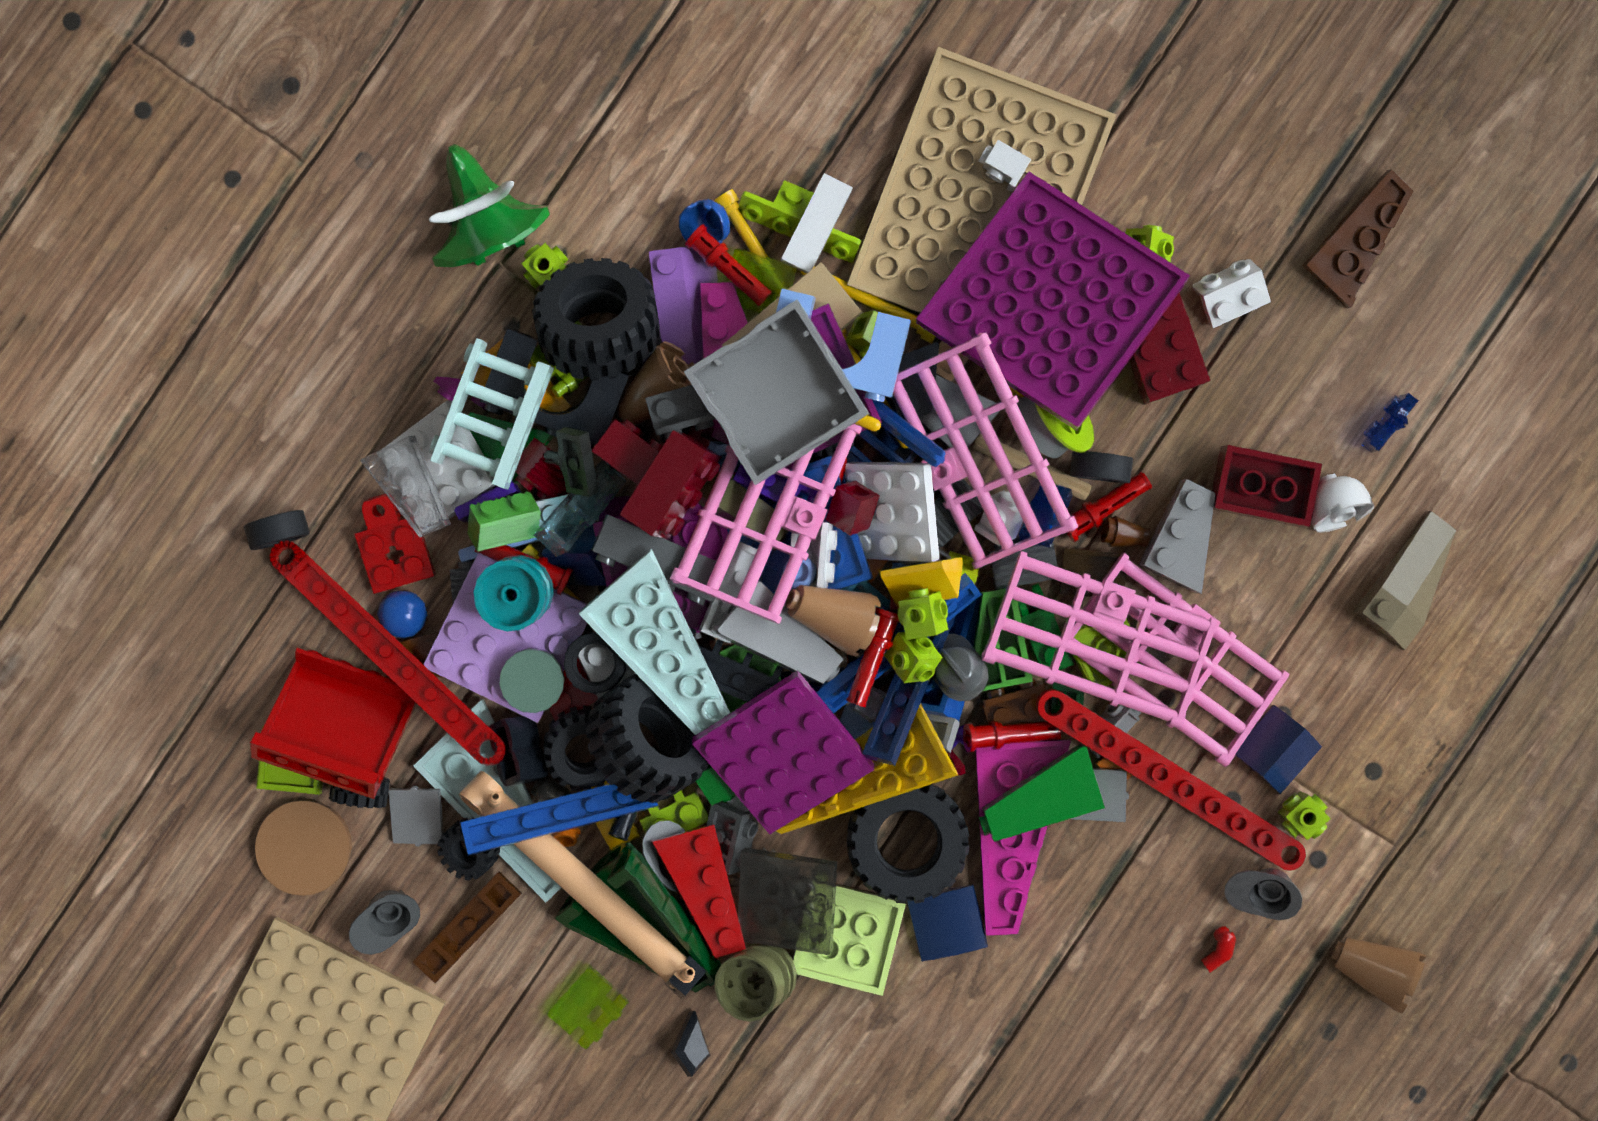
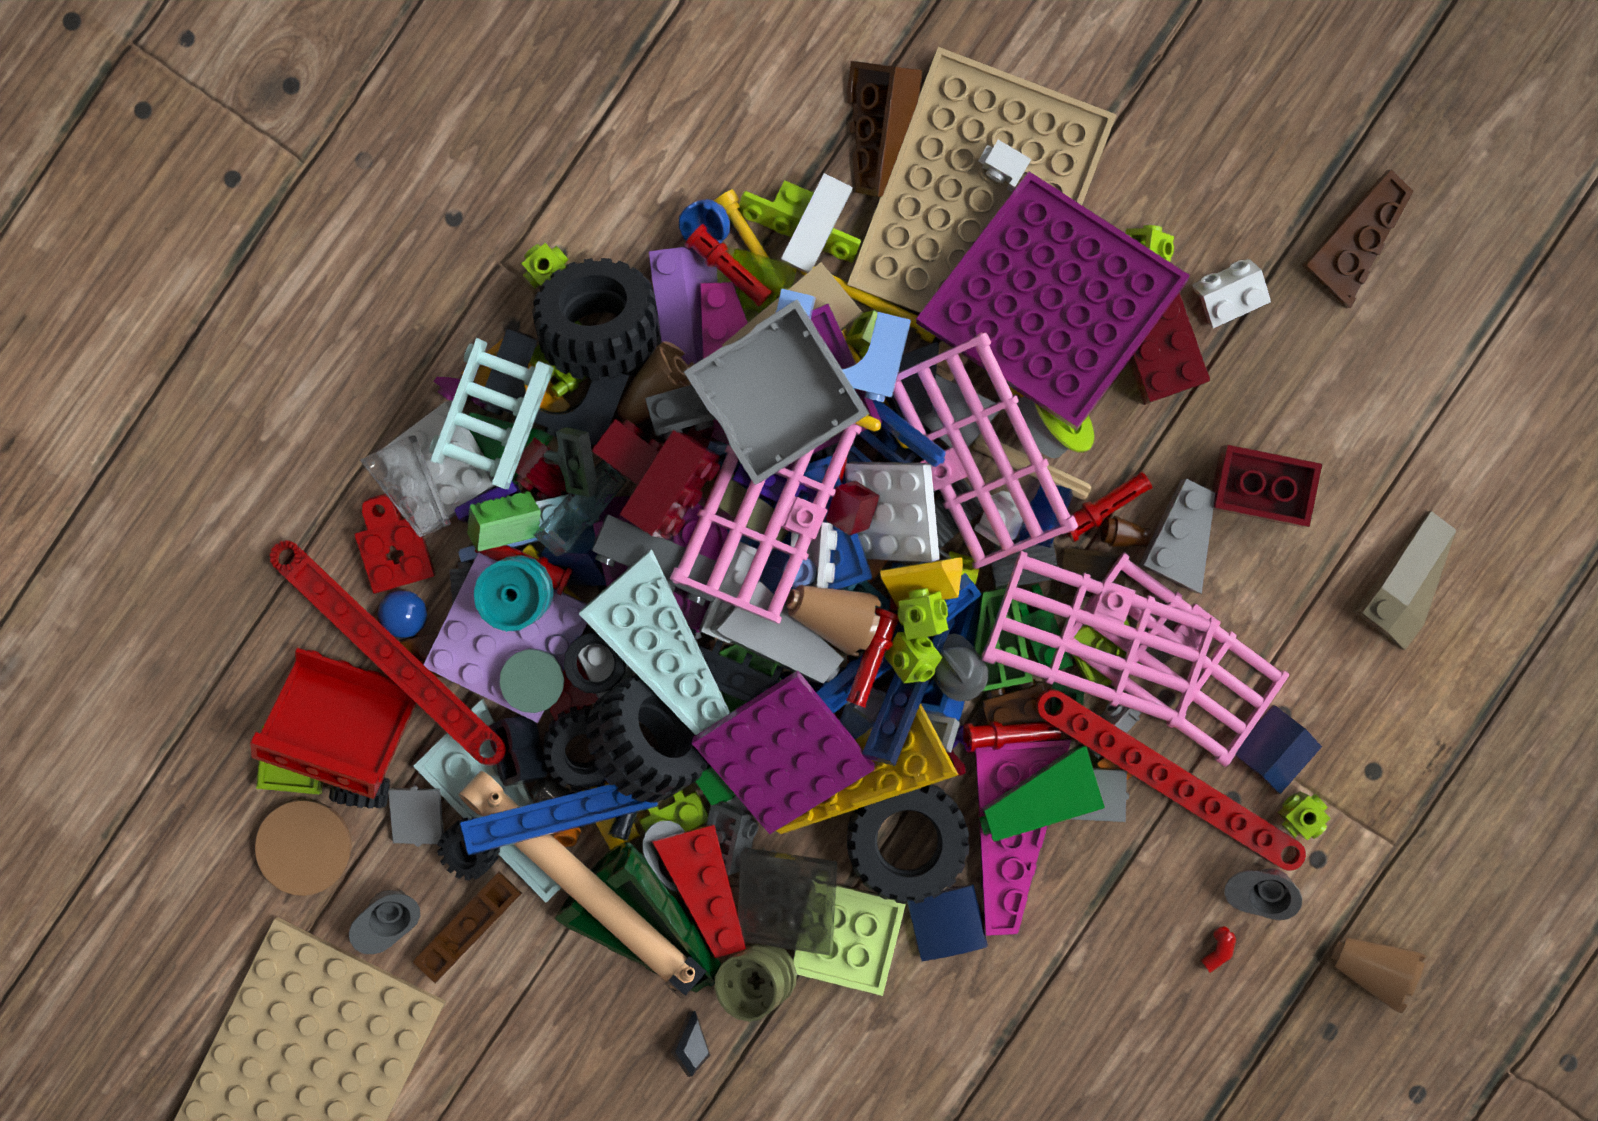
(276, 528): black tyre -> none
(482, 214): green animal -> none
(580, 1000): clear neon green plate -> none
(882, 111): none -> reddish brown wedge
(1101, 466): black tyre -> none
(1339, 501): white cylinder -> none
(1394, 419): clear blue plate -> none

